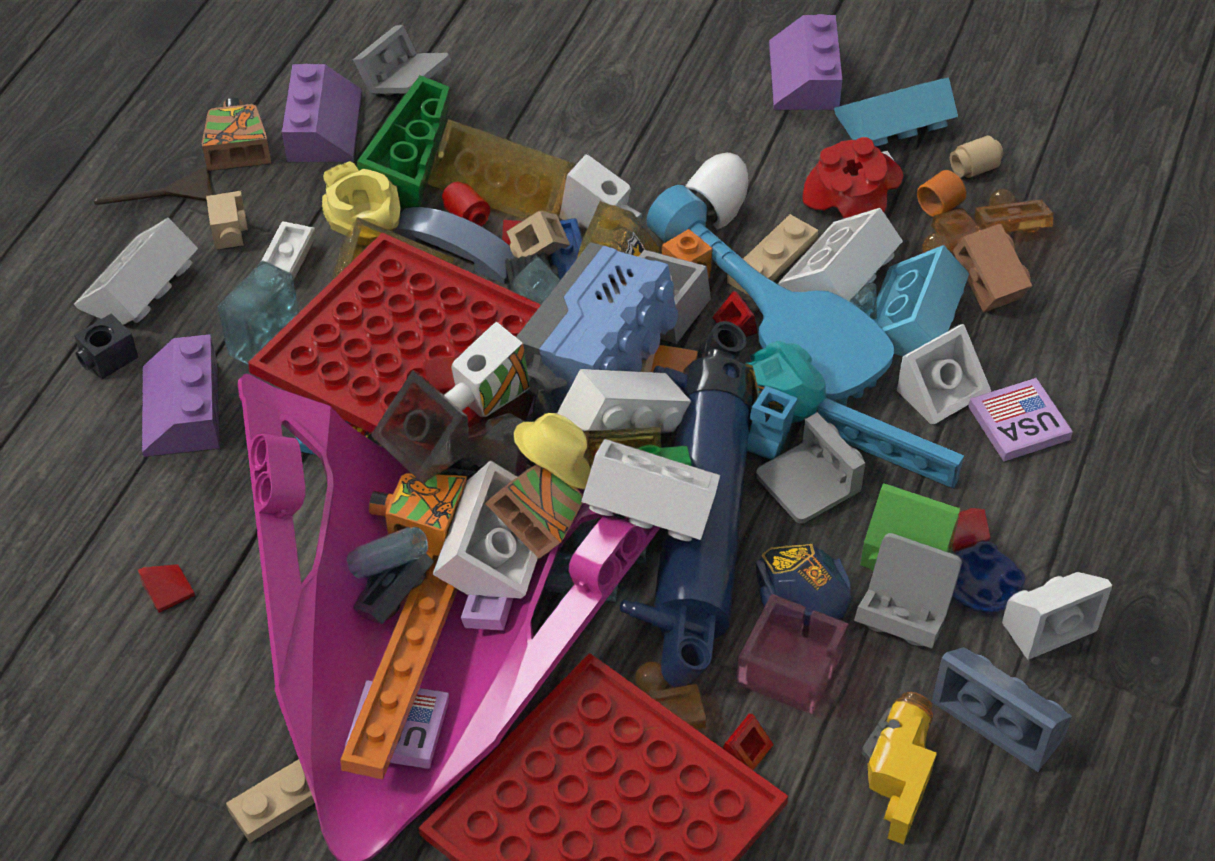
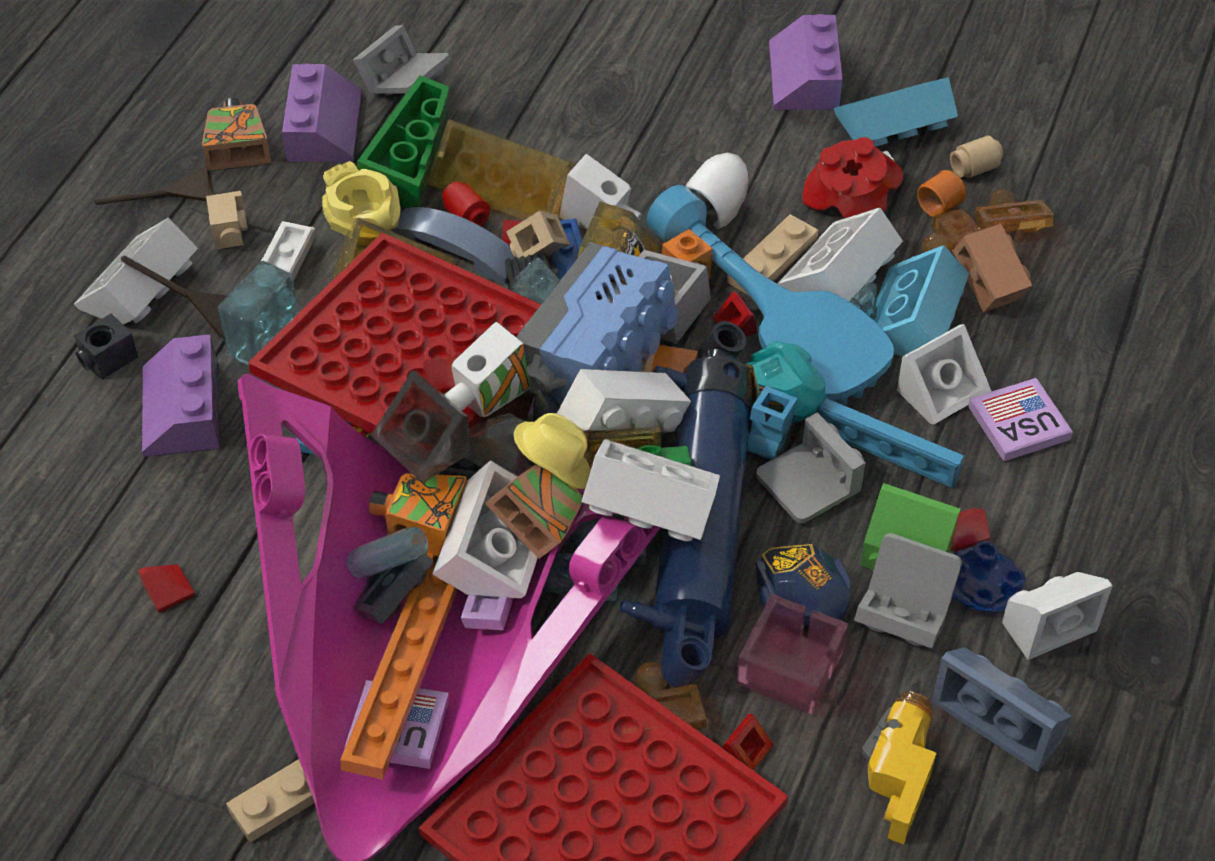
(204, 302): none -> dark brown piece

